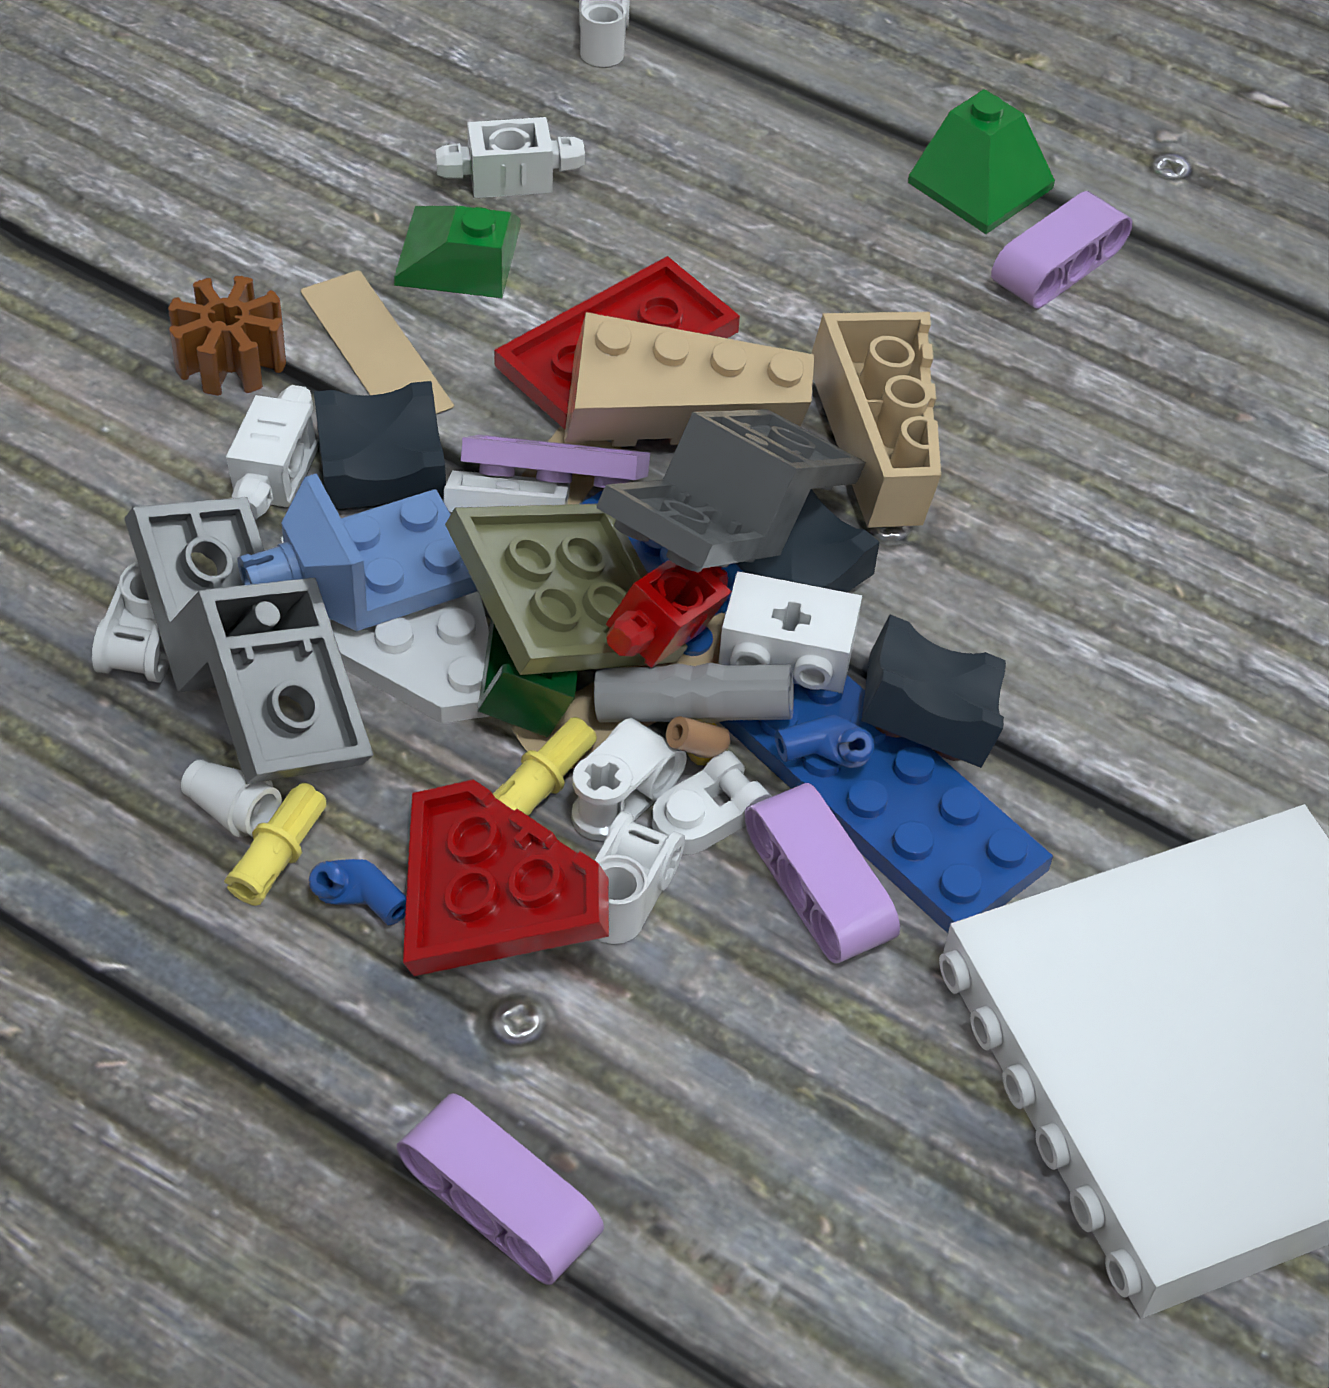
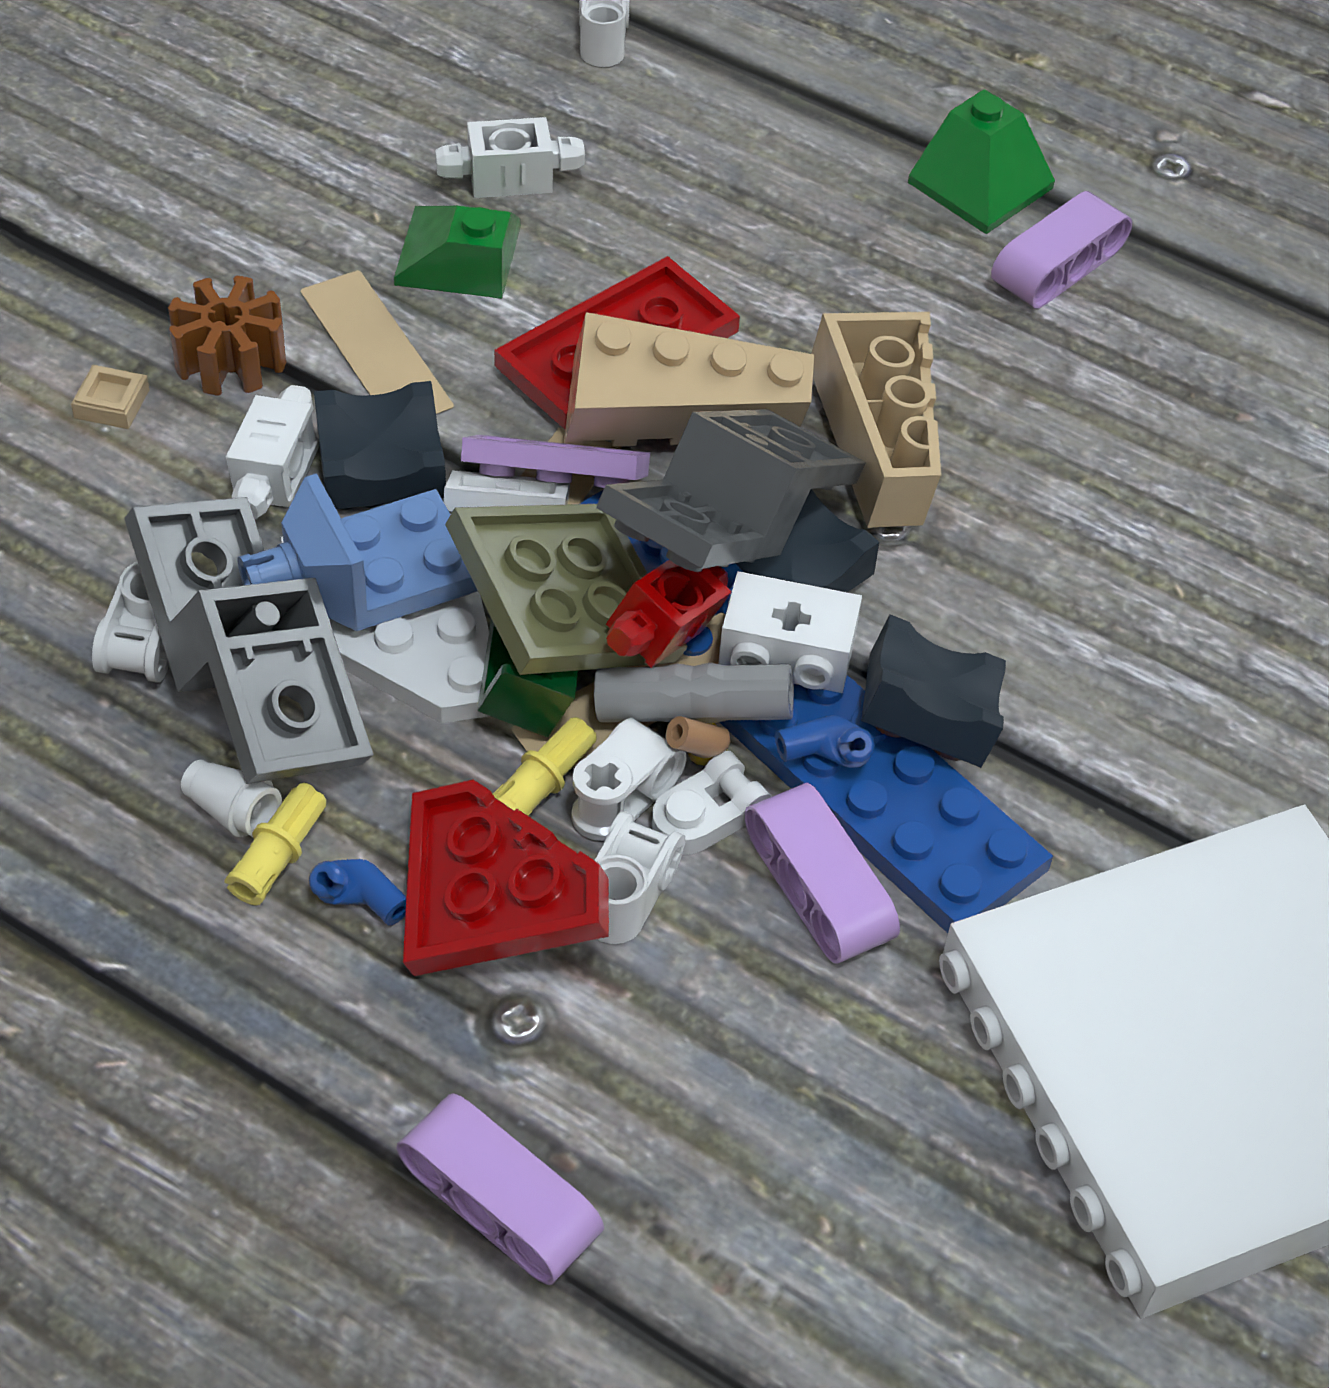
(110, 396): none -> tan tile

